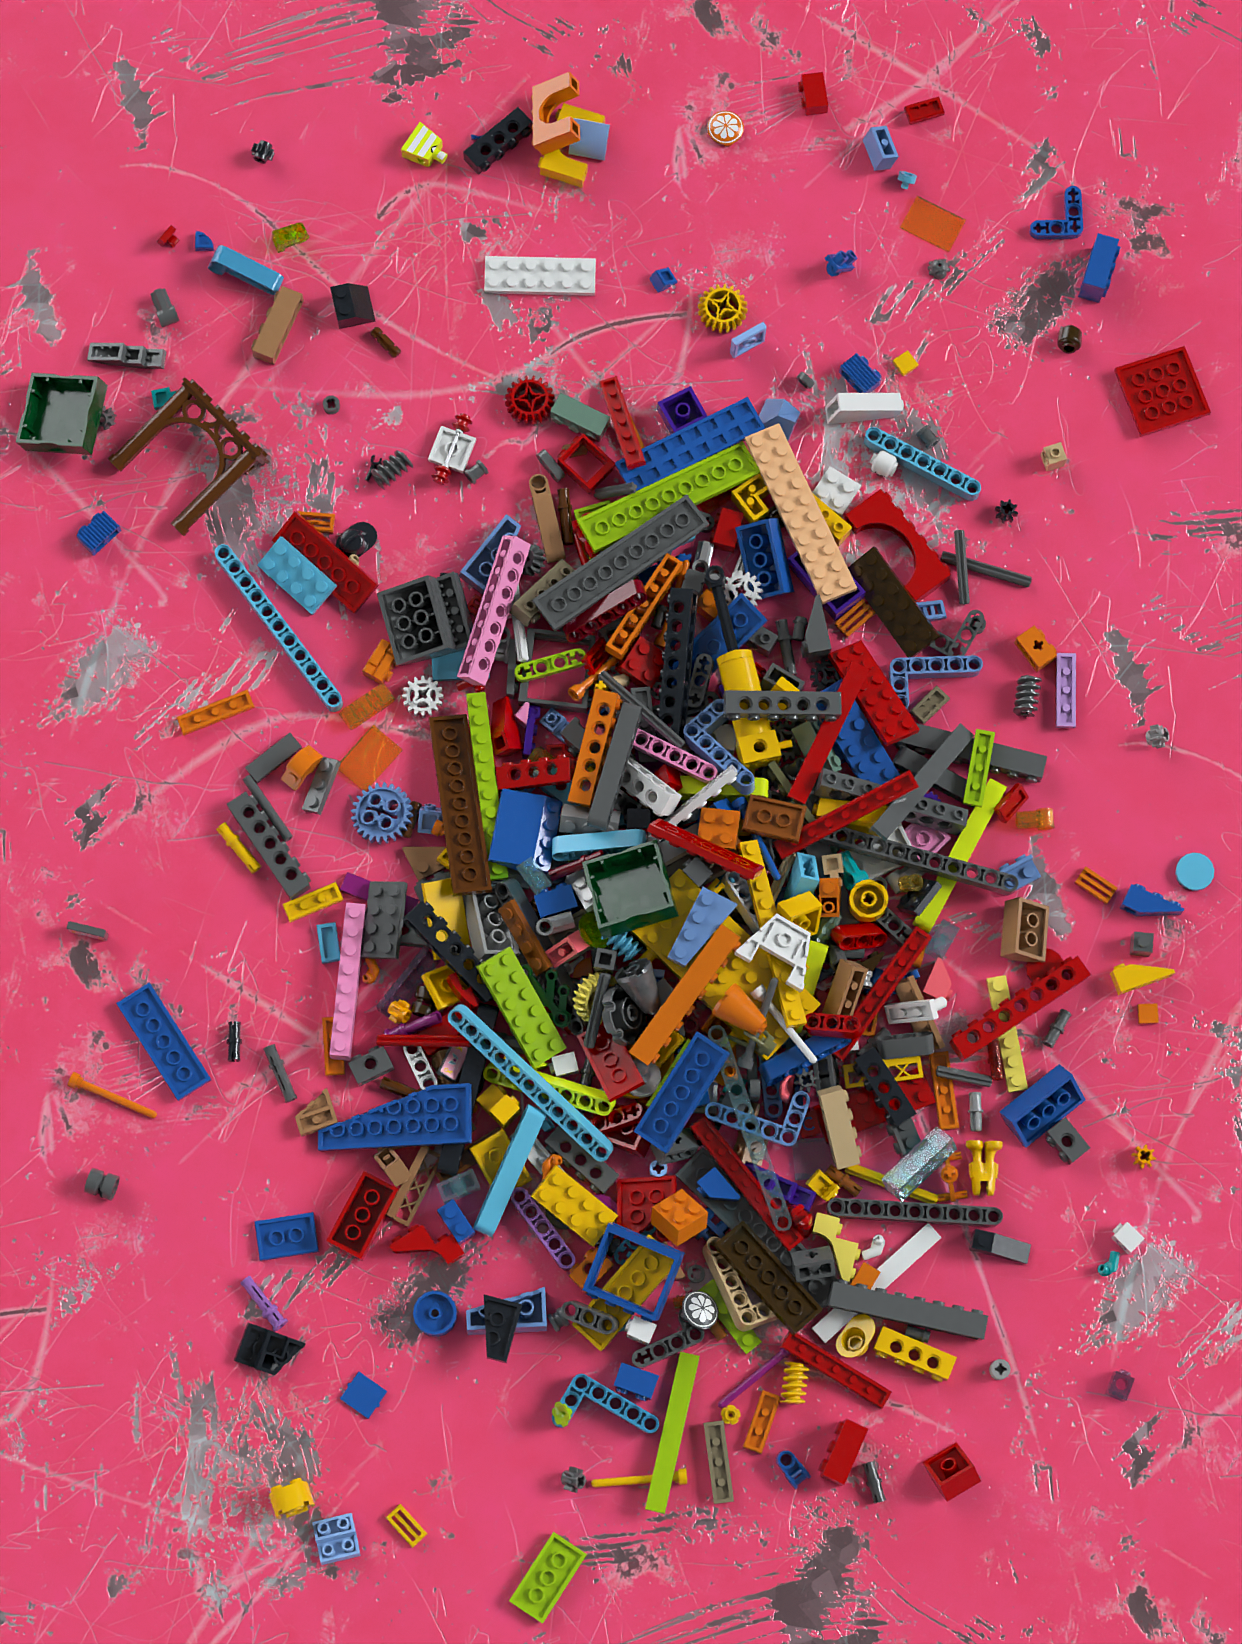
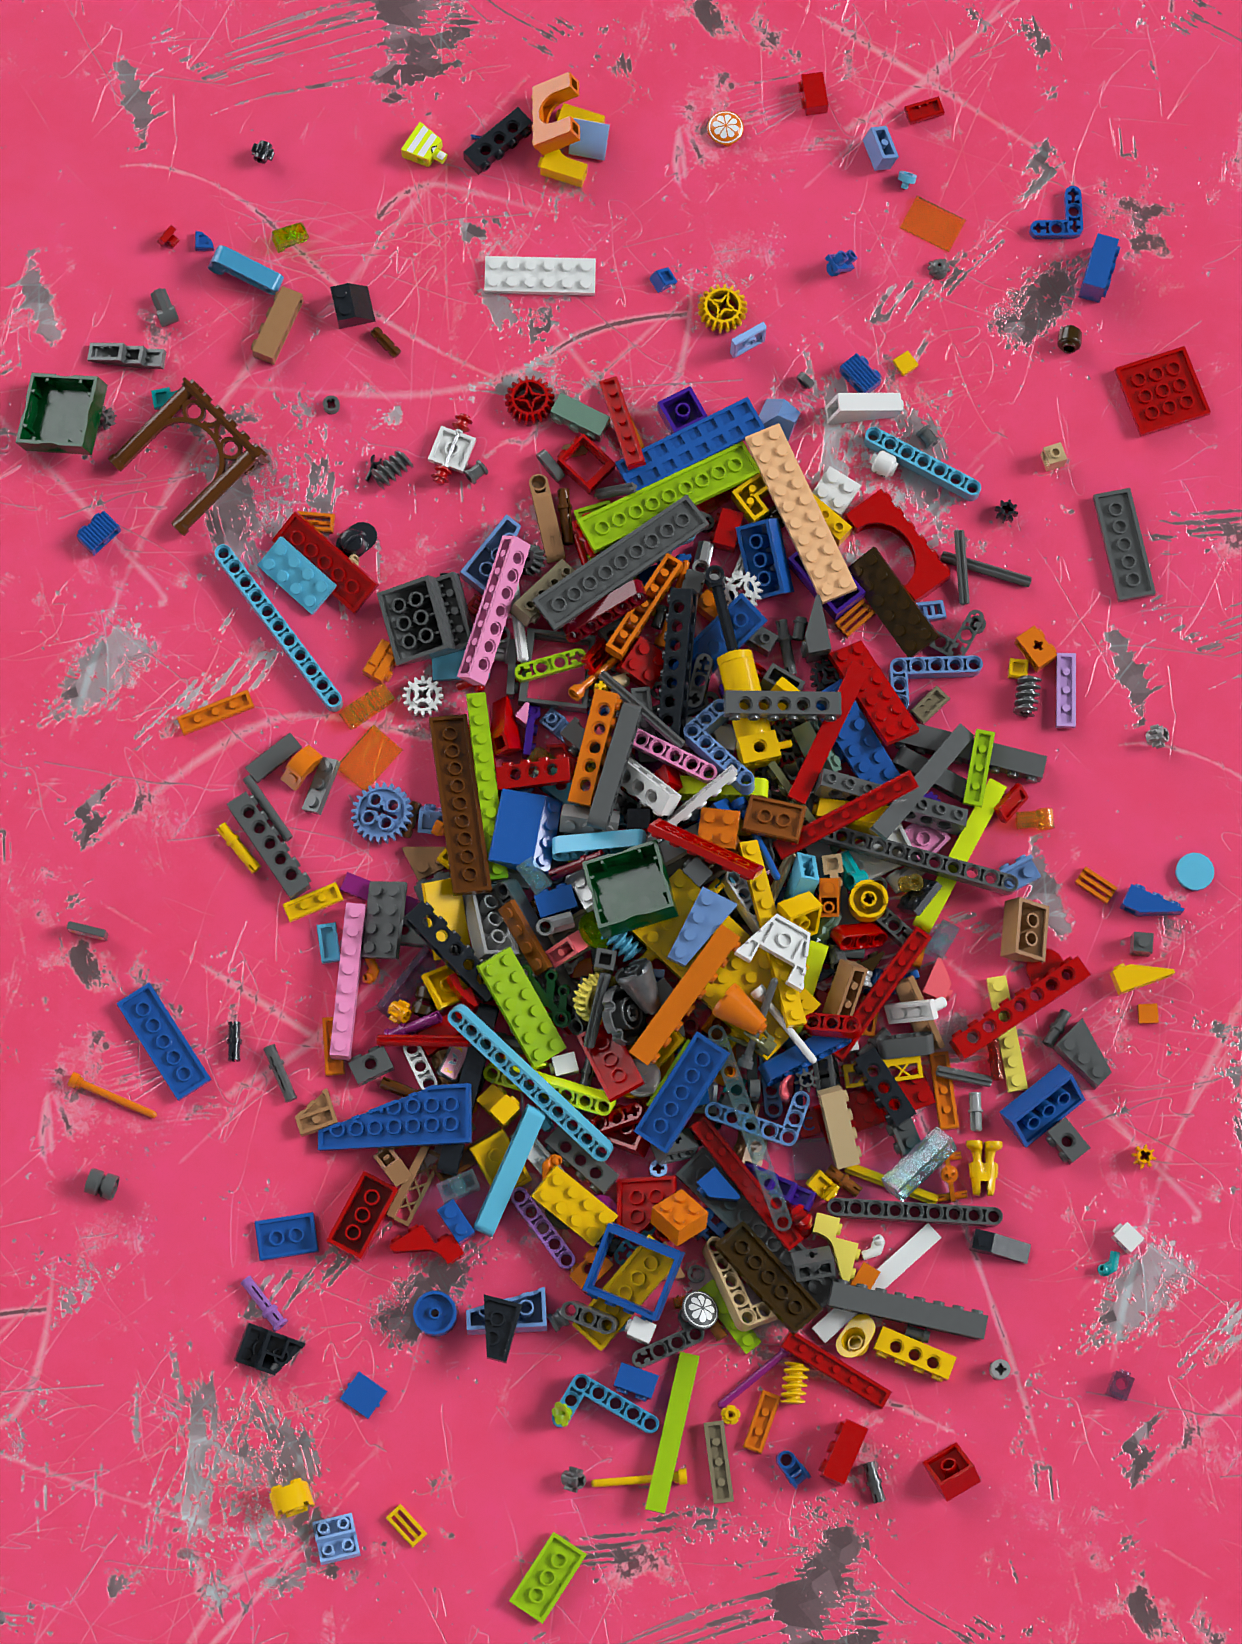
(1017, 668): none -> yellow tile
(1083, 1054): none -> dark grey wedge
(1124, 545): none -> dark grey plate

